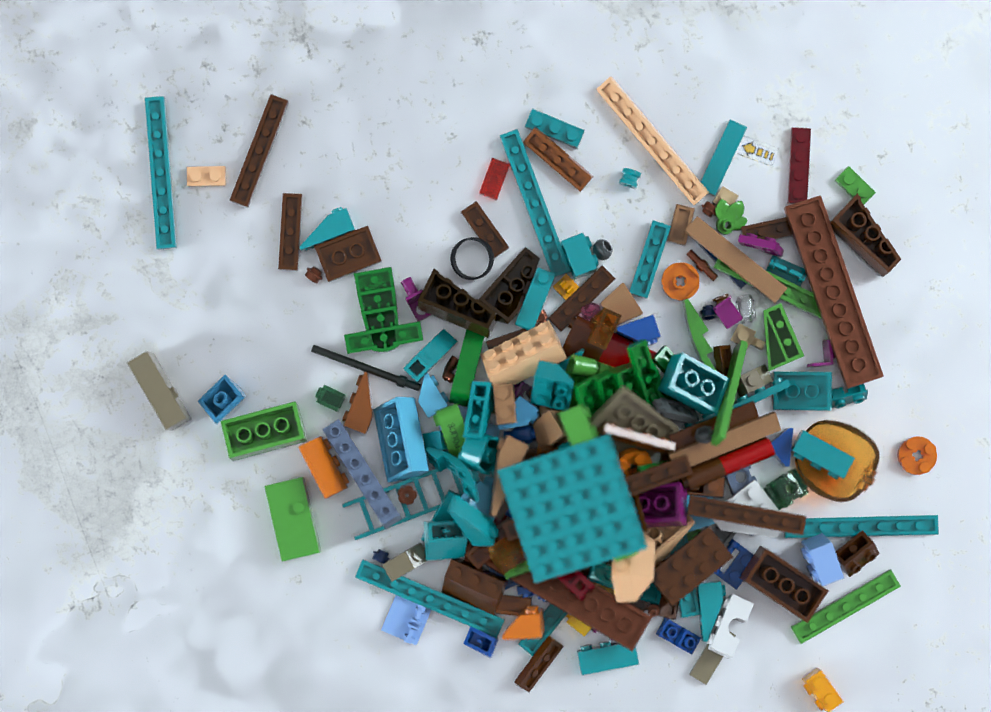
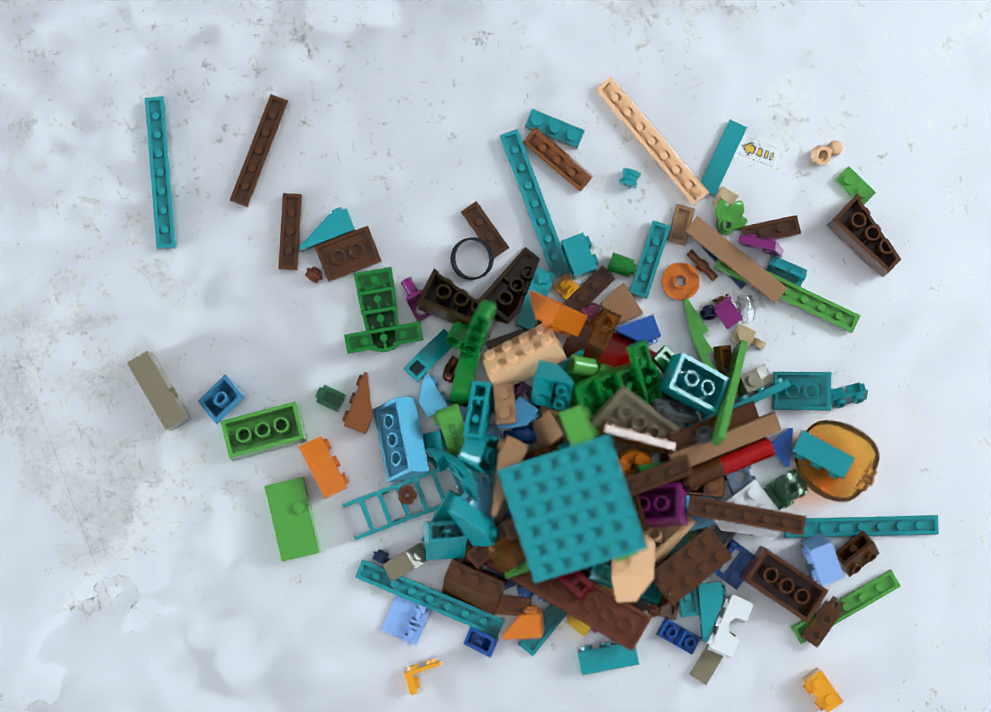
(206, 176): light nougat plate -> none
(362, 474): sand blue brick -> none
(400, 380): pearl dark grey bar -> none
(413, 682): none -> light orange bracket
(473, 337): none -> green beam
(494, 179): clear red plate -> none
(538, 664): reddish brown plate -> none
(557, 315): none -> orange slope
(602, 249): dark grey piece -> none
(621, 265): none -> green brick
(709, 209): copper plate -> none
(780, 338): bright green wedge -> none
(799, 165): dark red plate -> none
(822, 622): none -> reddish brown hinge
(827, 353): magenta bracket -> none
(833, 292): copper plate -> none
(834, 148): none -> light nougat plate
(926, 449): orange plate -> none

